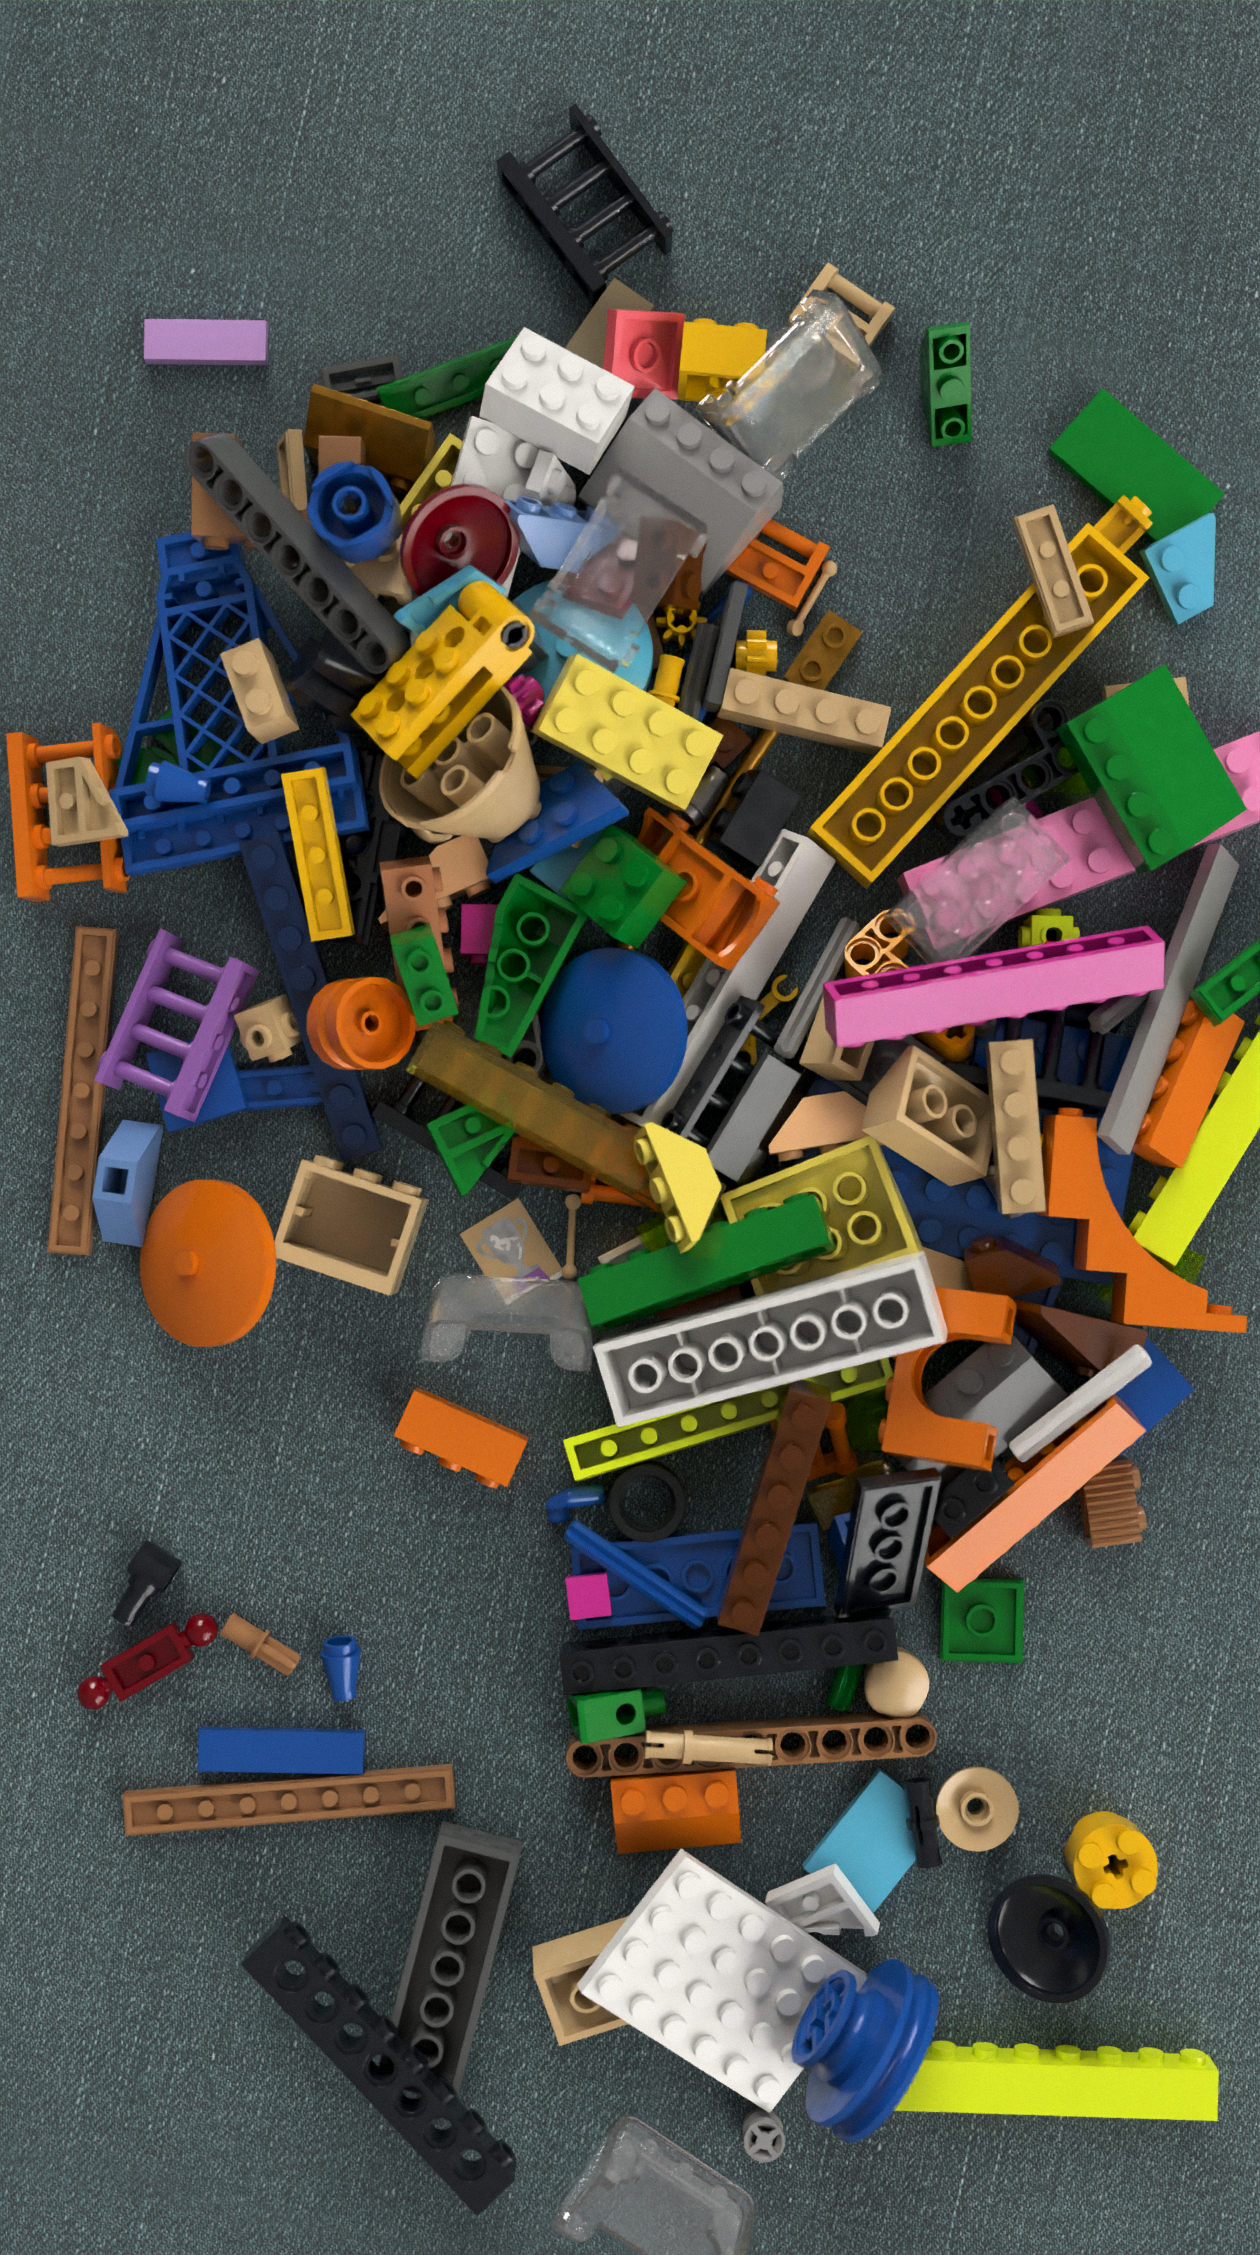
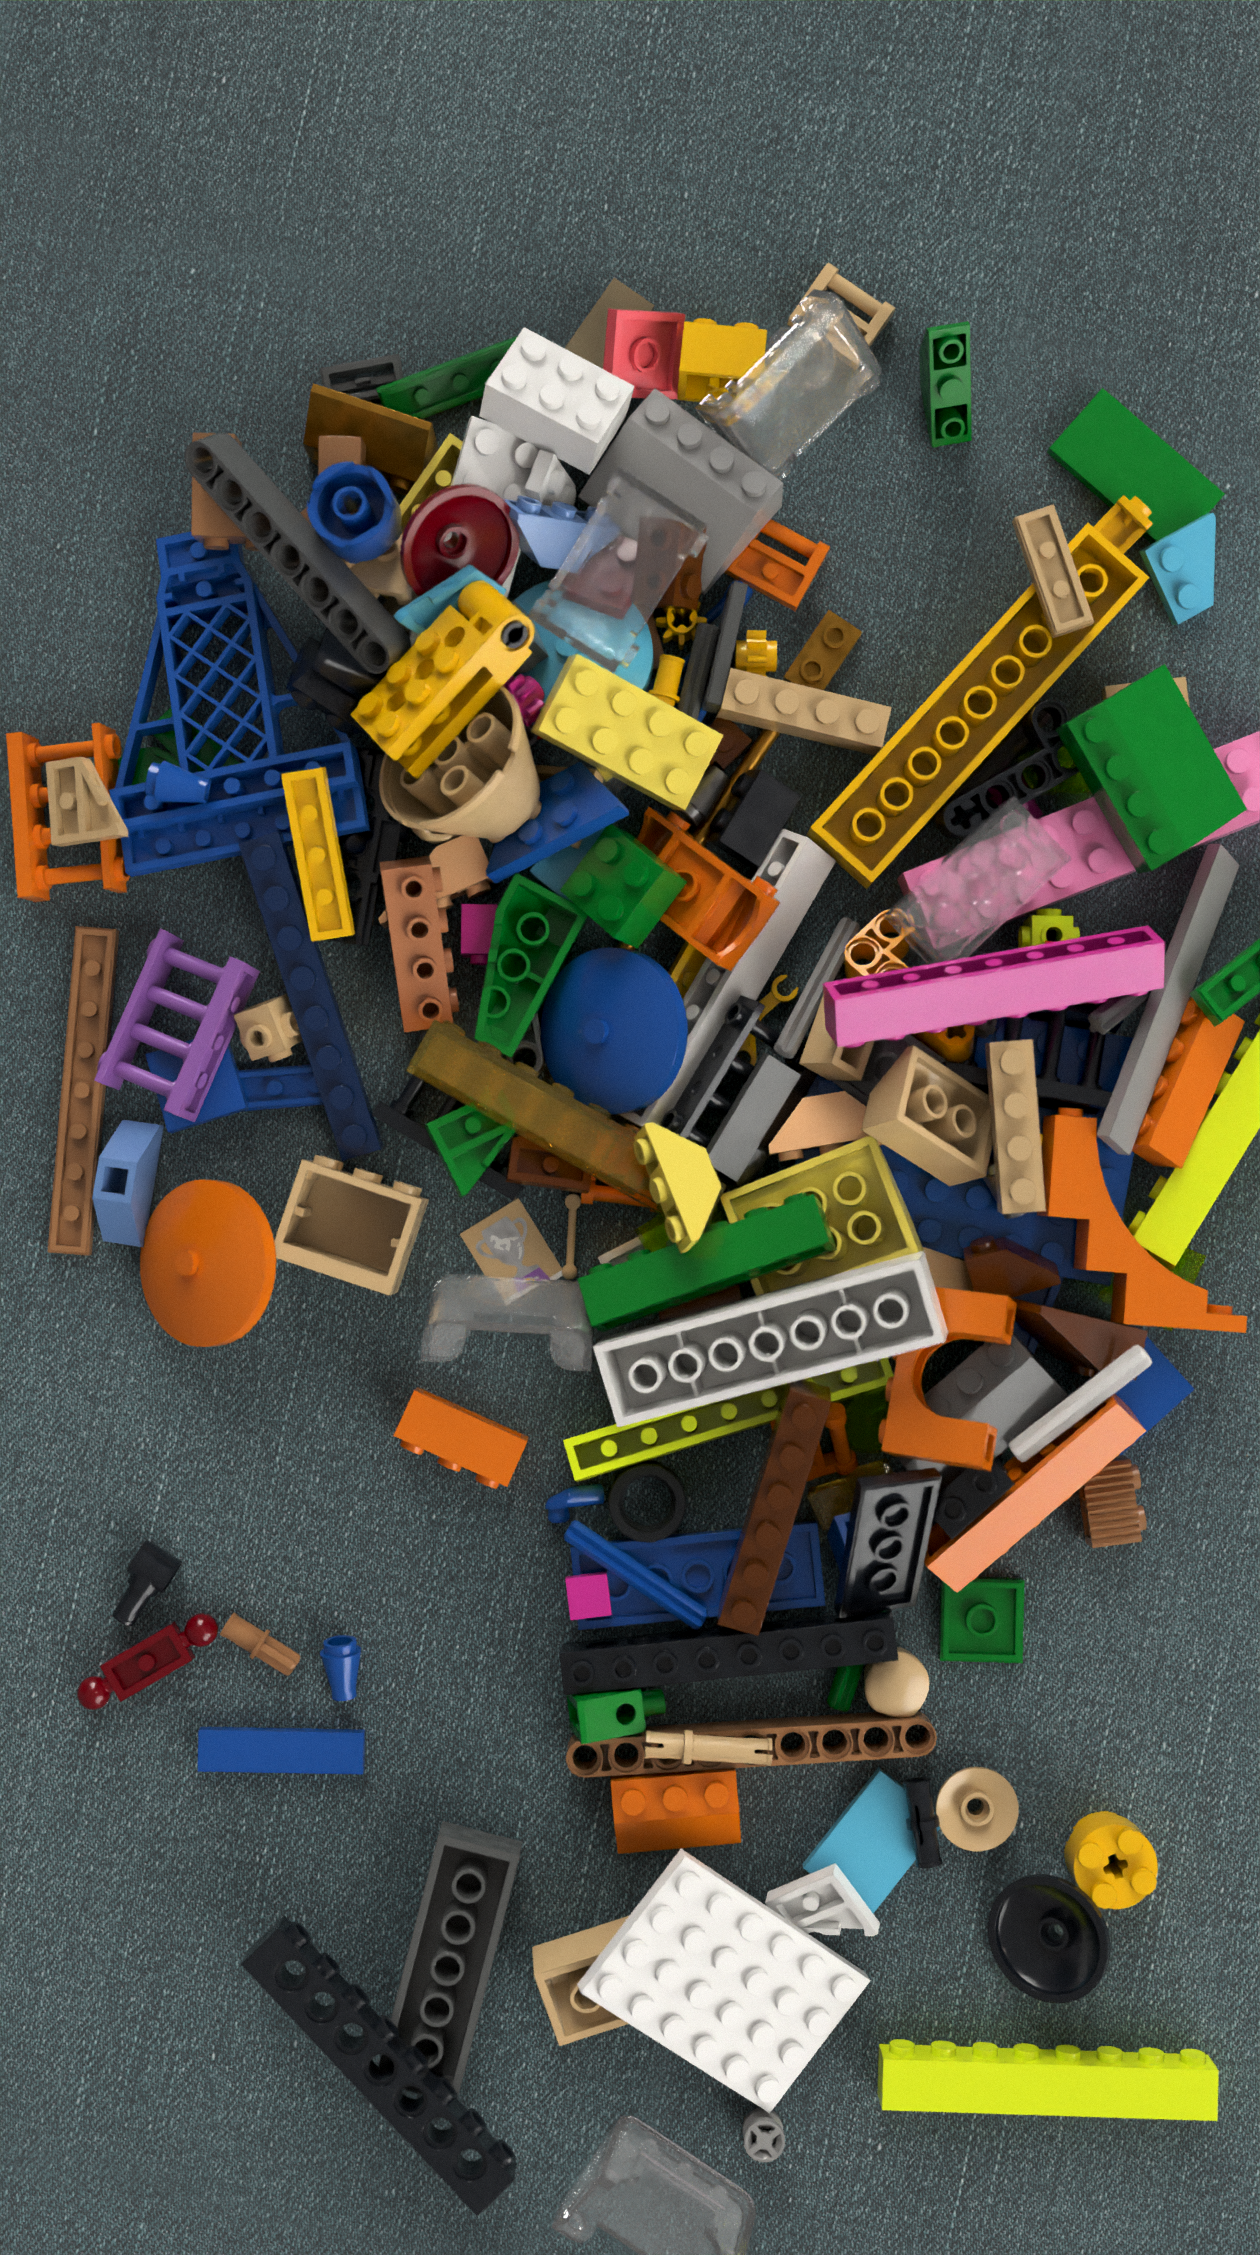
(206, 342): lavender tile -> none
(259, 691): tan brick -> none
(288, 1799): medium nougat tile -> none
(292, 468): tan tile -> none
(361, 1023): orange wheel -> none
(424, 974): green brick -> none
(544, 210): black fence -> none
(796, 626): tan hinge -> none
(864, 2046): blue wheel -> none

